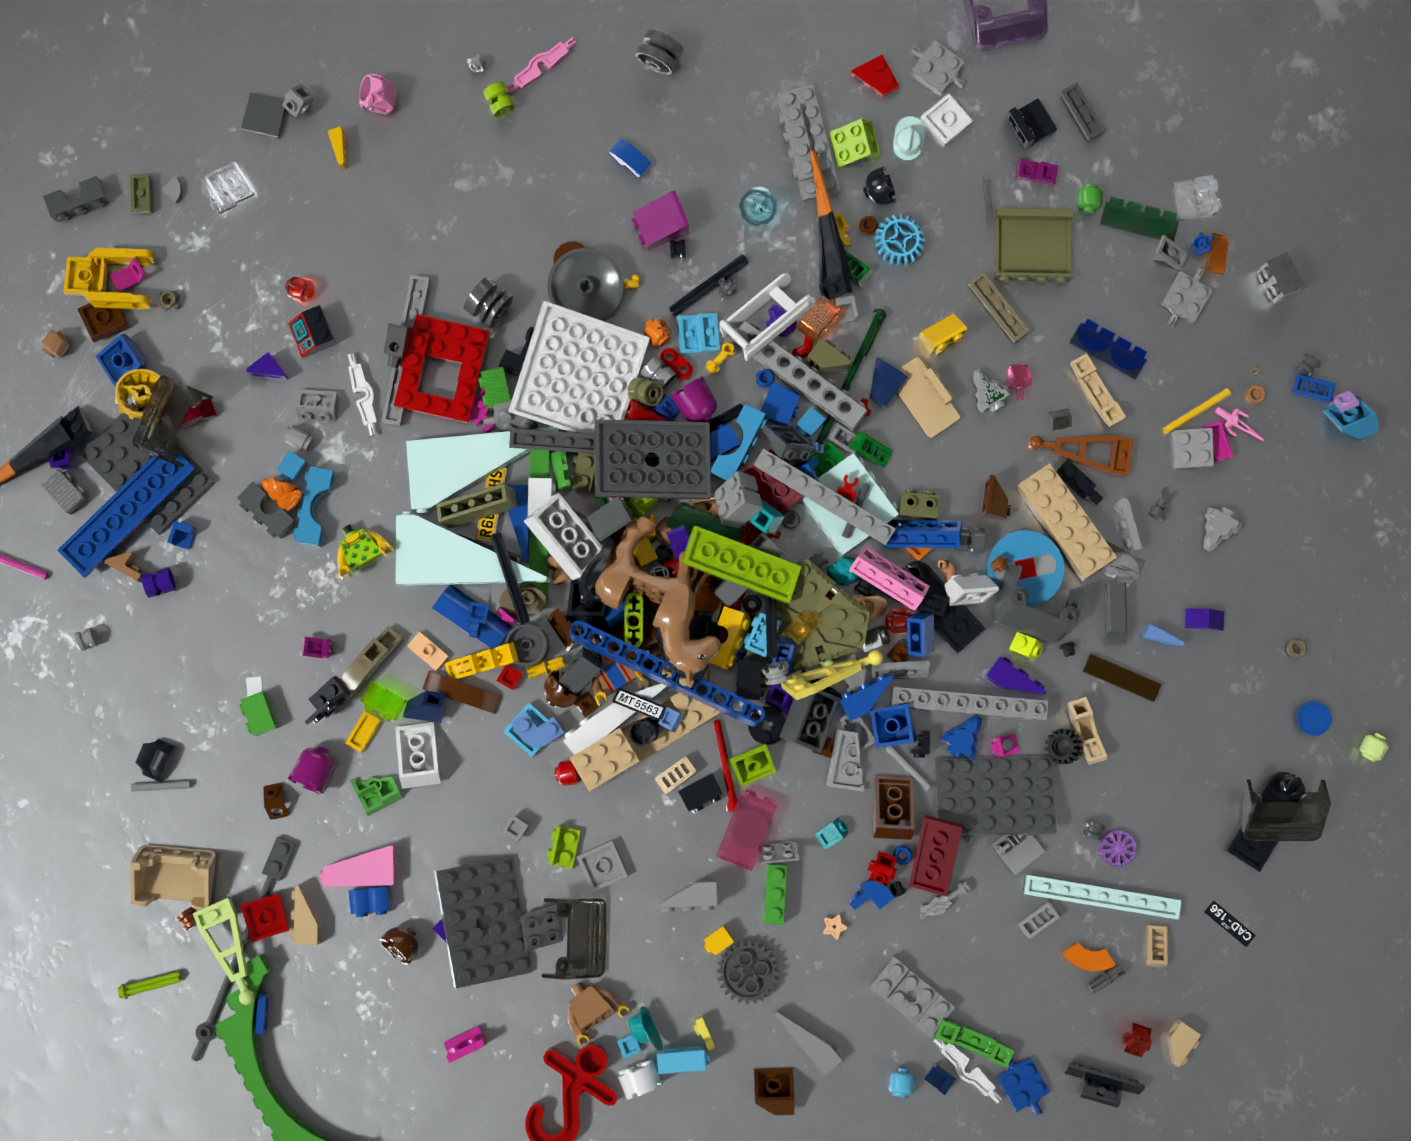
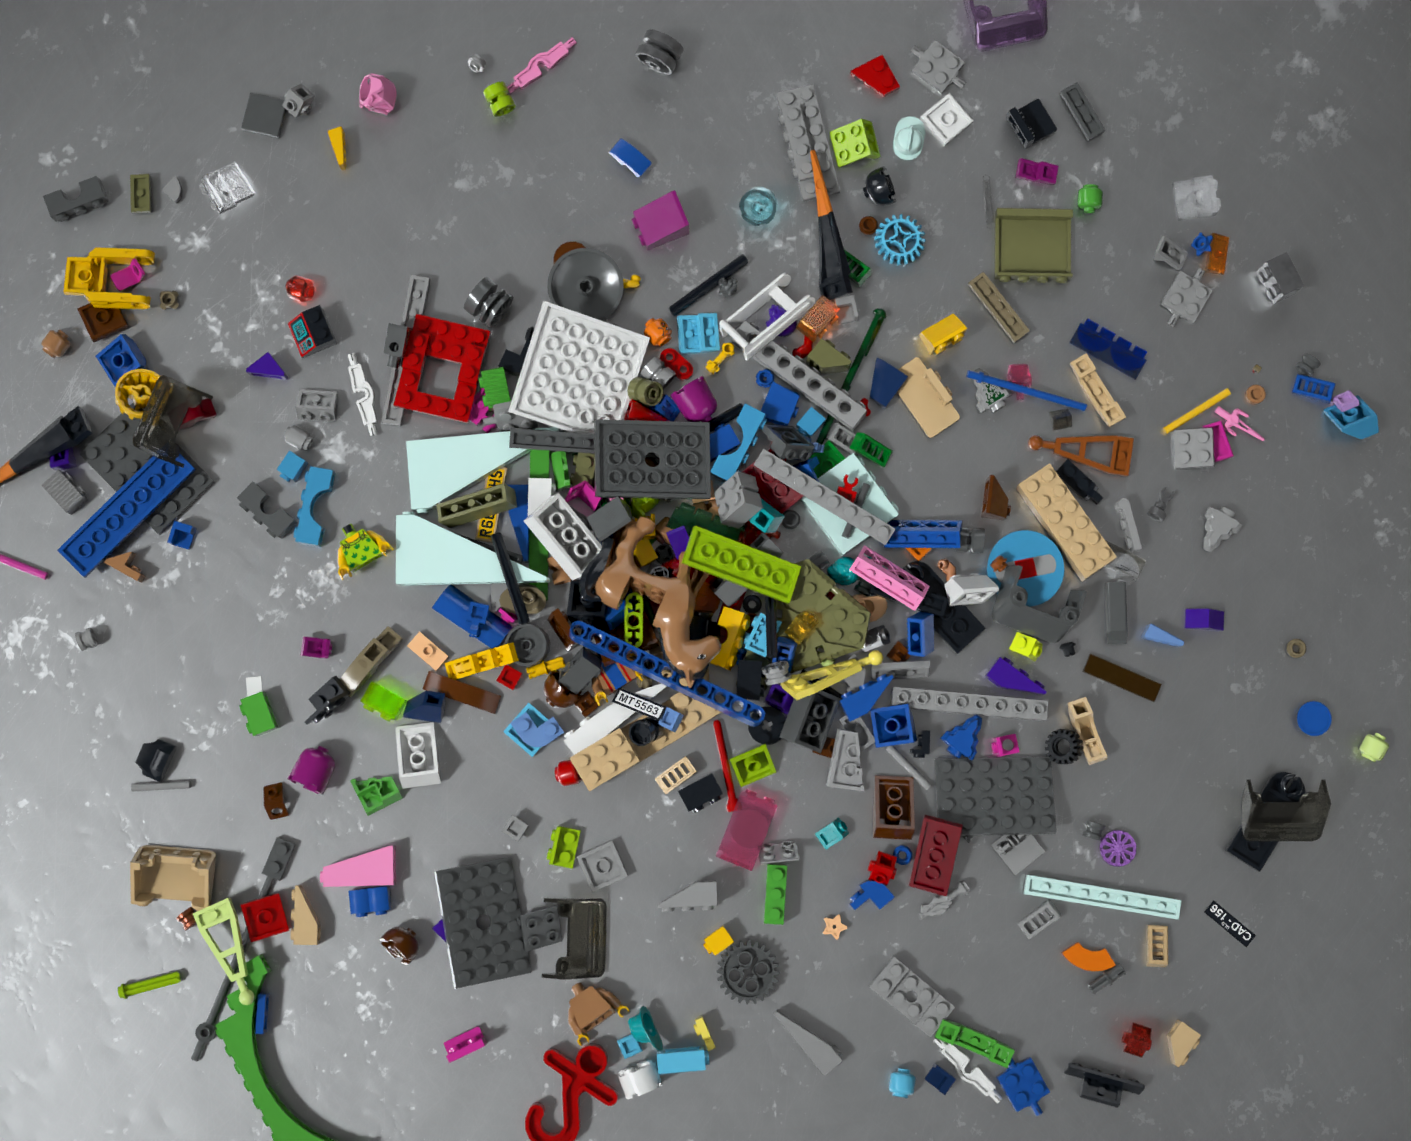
(160, 582): dark purple wheel -> none
(282, 492): orange hair -> none
(363, 731): yellow tile -> none
(585, 493): none -> dark pink bracket
(677, 249): black wheel -> none
(775, 1090): reddish brown slope -> none
(842, 227): yellow plate -> none
(896, 620): clear red head -> none
(898, 889): black piece -> none
(919, 506): olive brick -> none
(981, 377): none -> blue bar
(1138, 222): clear green windscreen -> none

